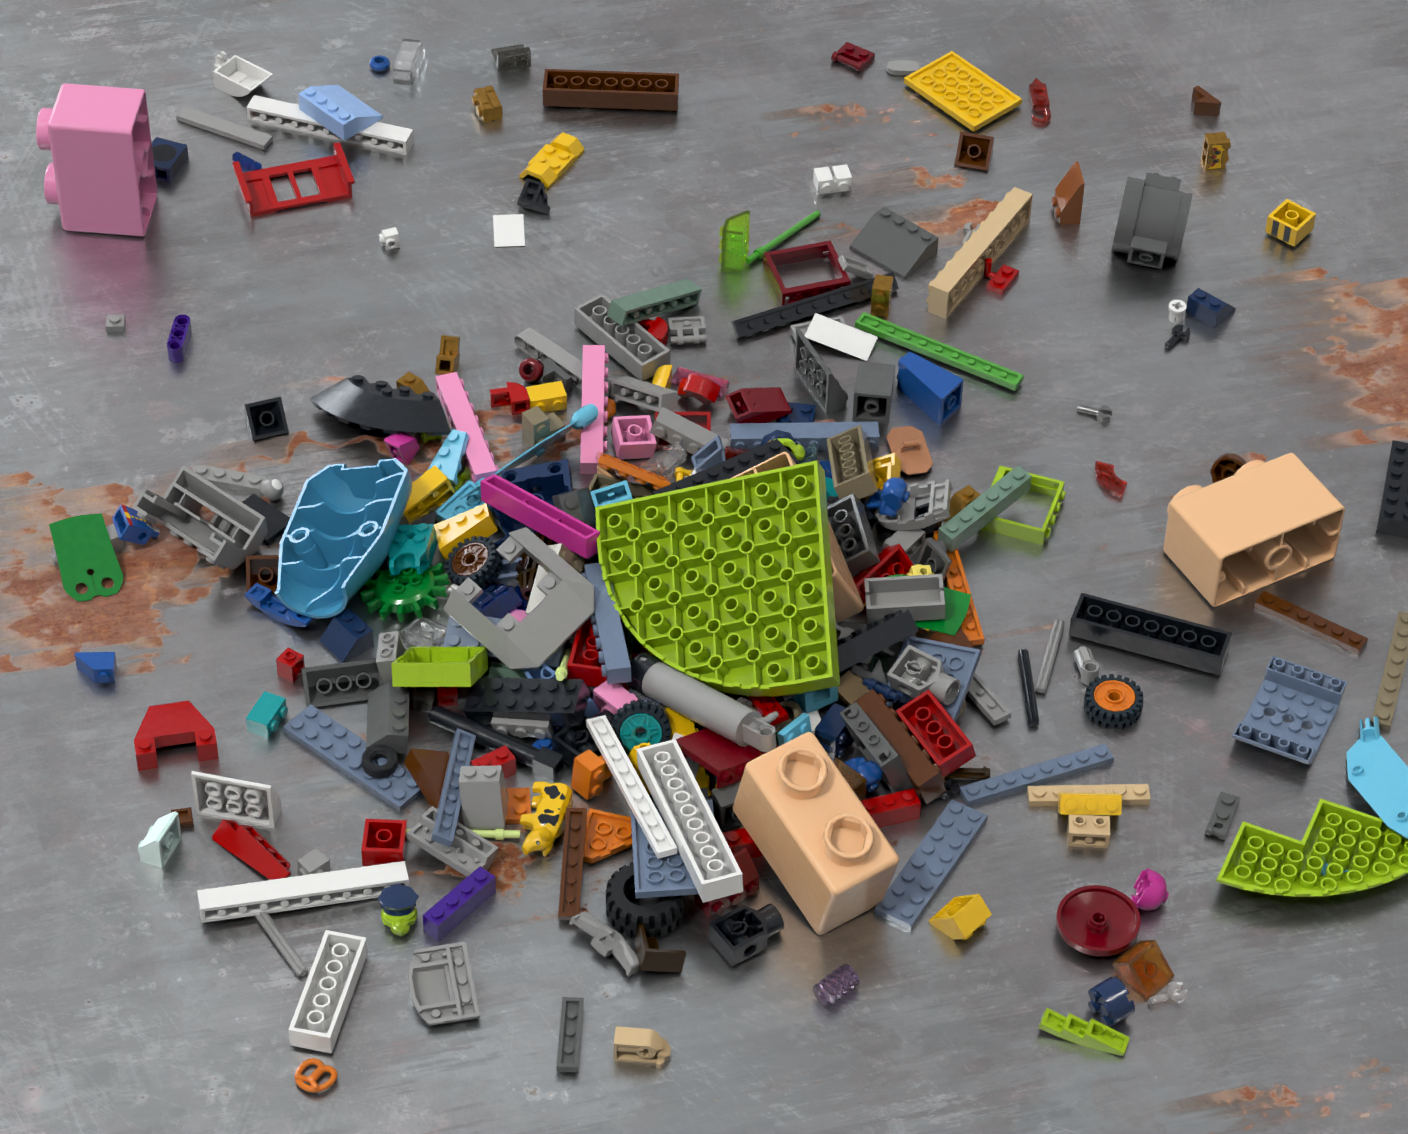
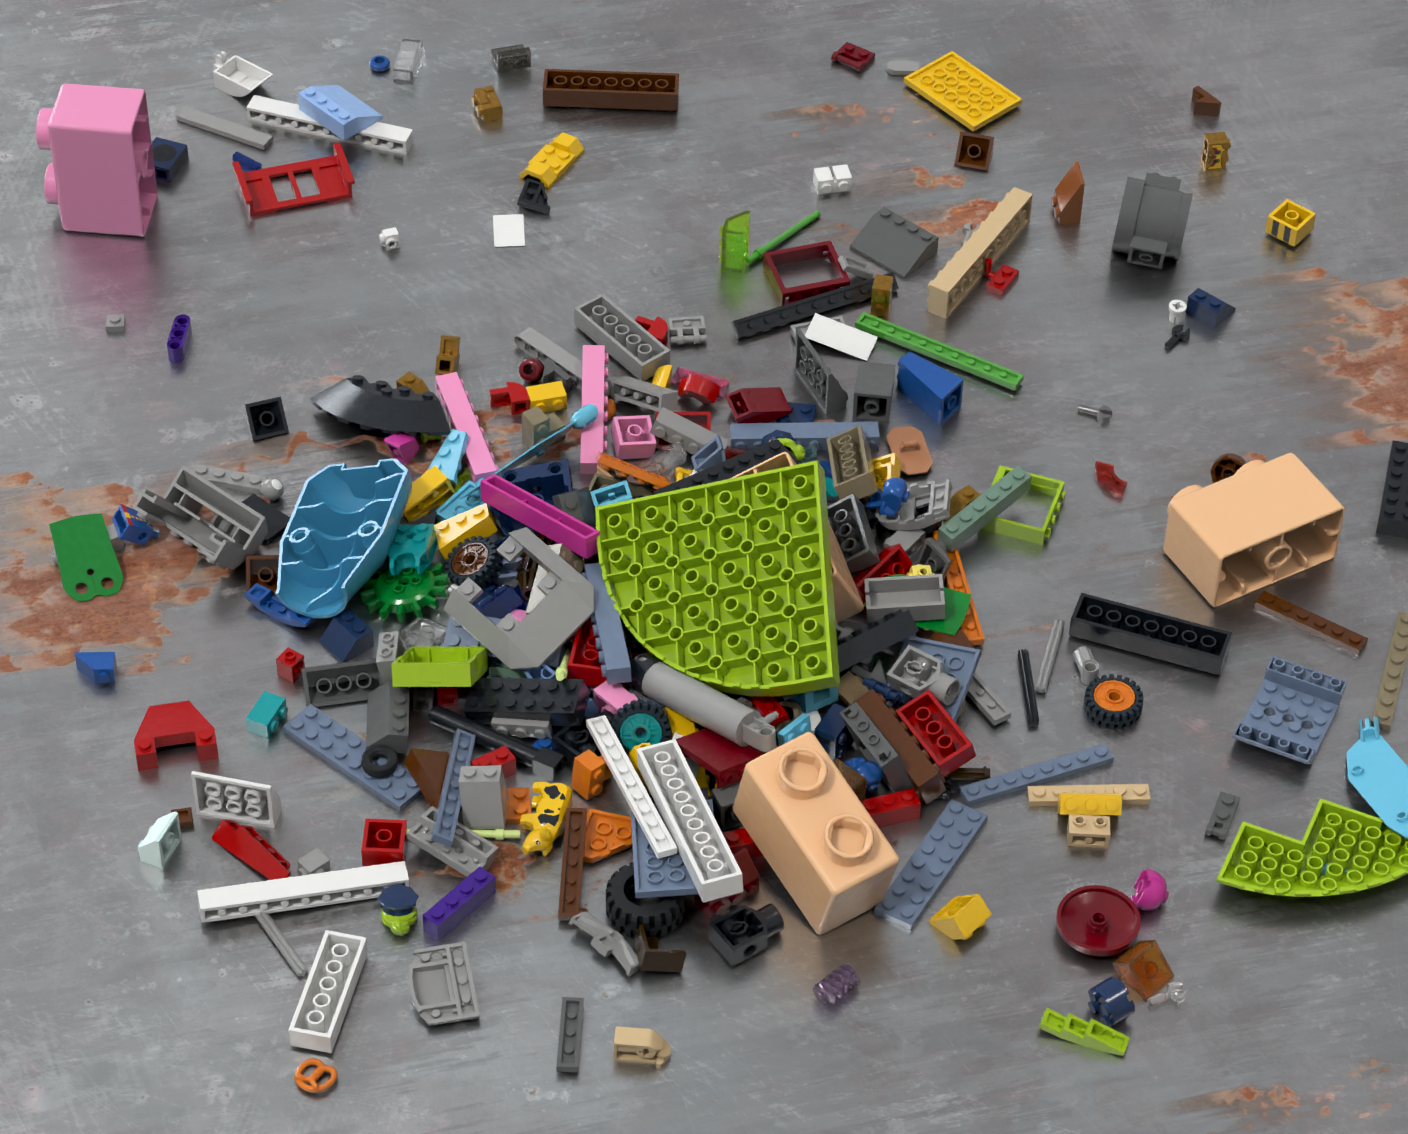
(654, 302): sand green brick -> none
(1039, 101): clear red plate -> none

